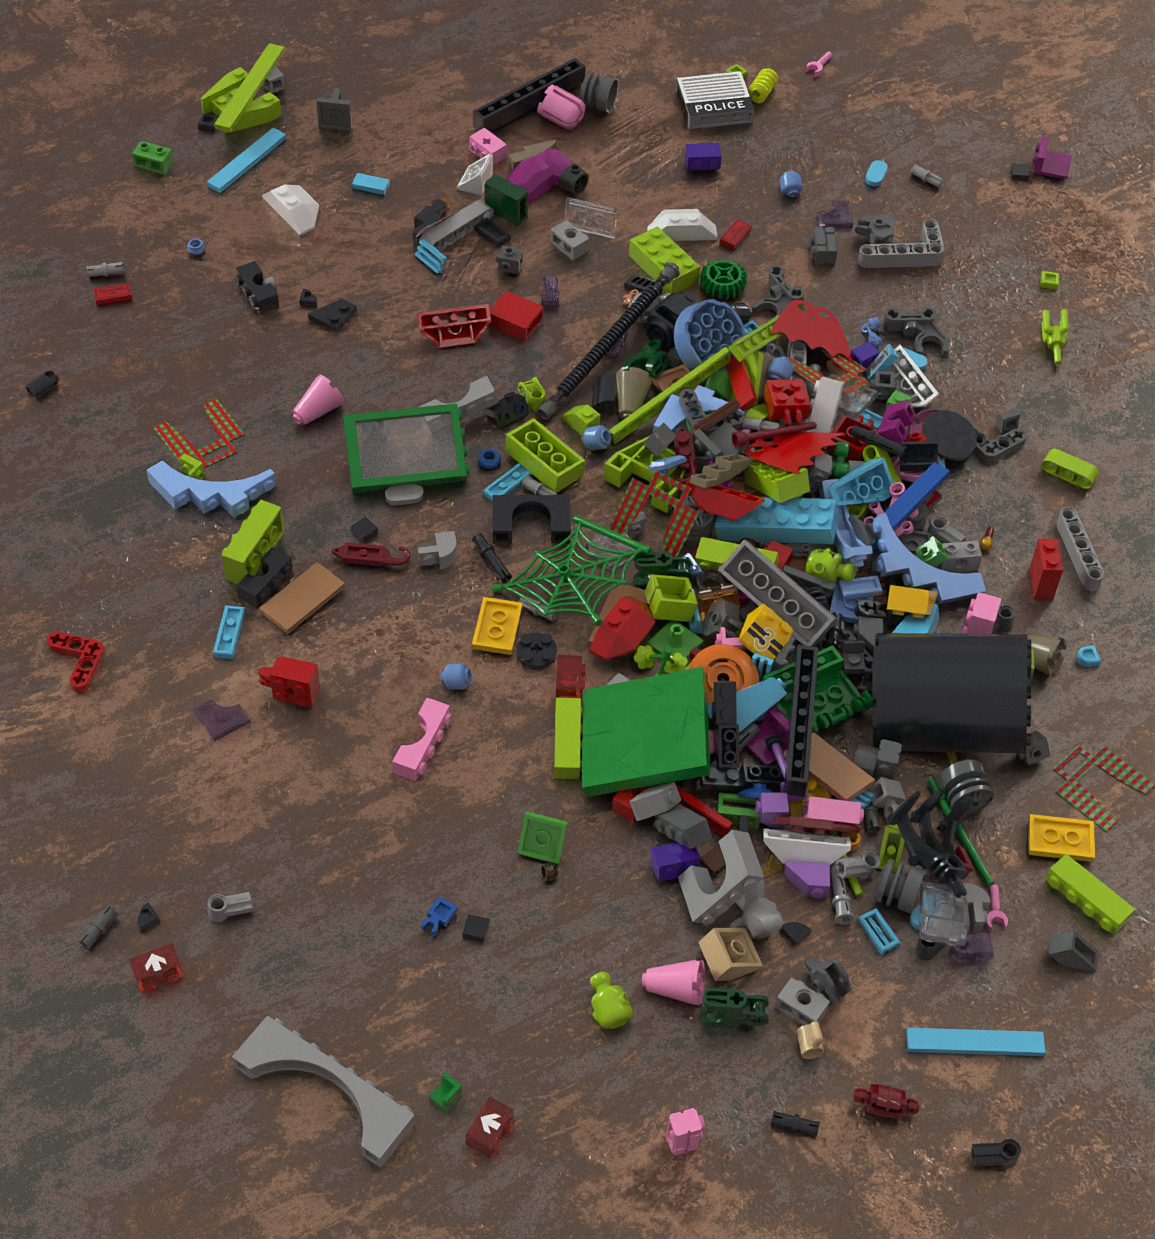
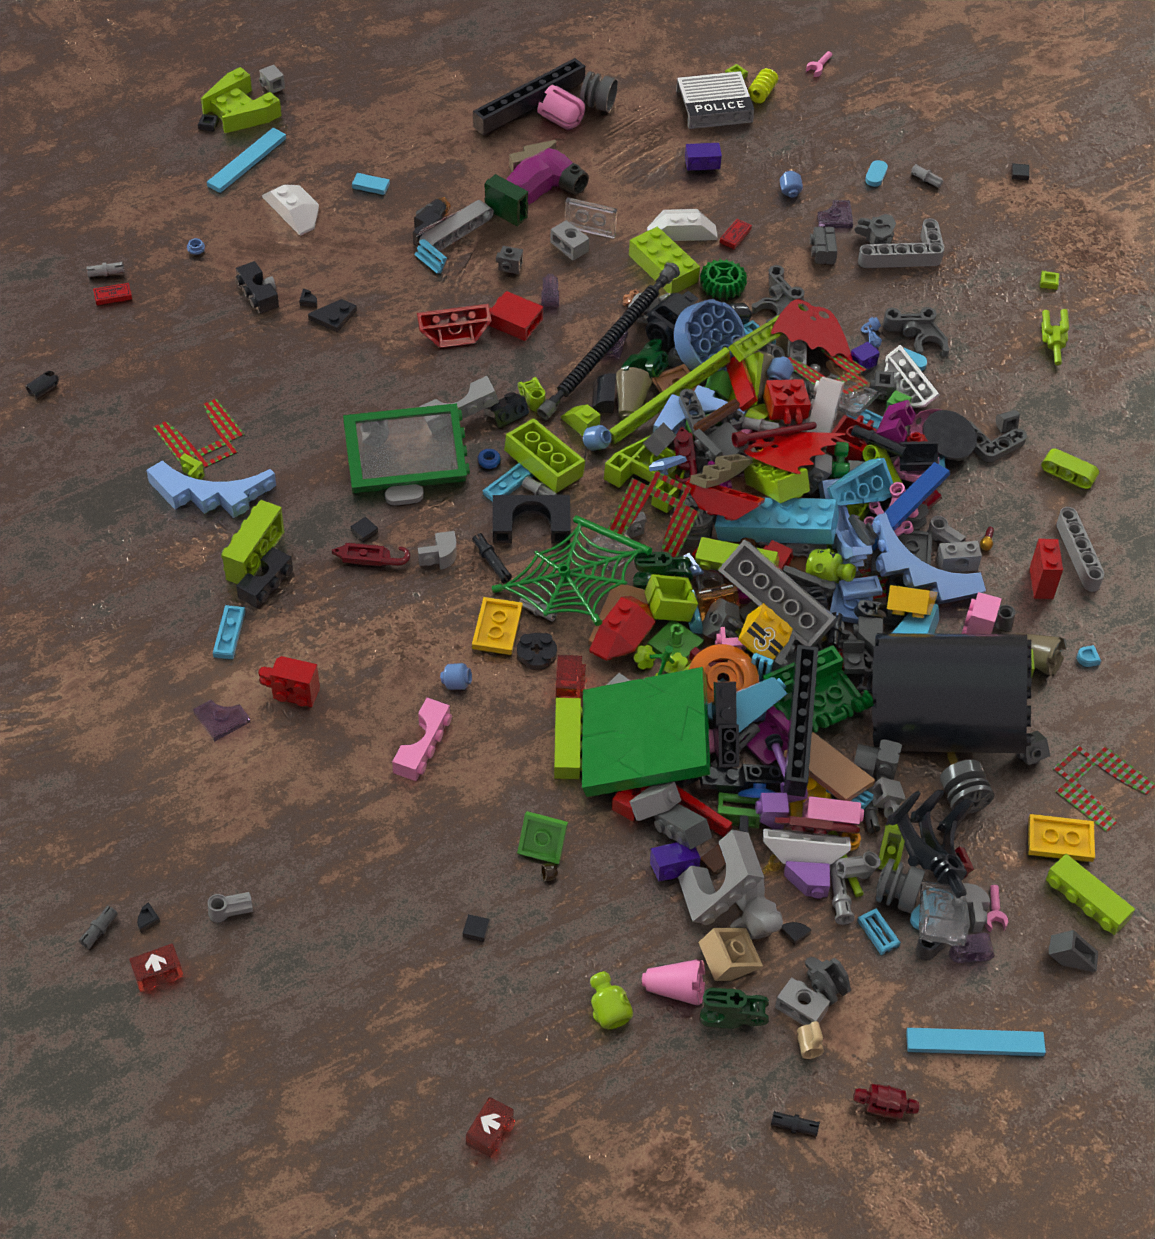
(84, 654): red beam -> none
(152, 157): bright green brick -> none
(249, 87): lime tile -> none
(277, 1048): light grey arch -> none
(302, 597): medium nougat tile -> none
(317, 401): bright pink cone -> none
(334, 112): dark grey bracket -> none
(439, 913): blue plate -> none
(446, 1094): green panel -> none
(477, 175): white slope -> none
(485, 142): bright pink brick -> none
(492, 232): black tile -> none
(640, 279): black slope -> none
(685, 1131): bright pink brick -> none
(882, 362): medium azure slope -> none
(932, 552): bright green brick -> none
(963, 836): green bar -> none
(992, 1153): black piece -> none
(1051, 162): magenta bracket -> none

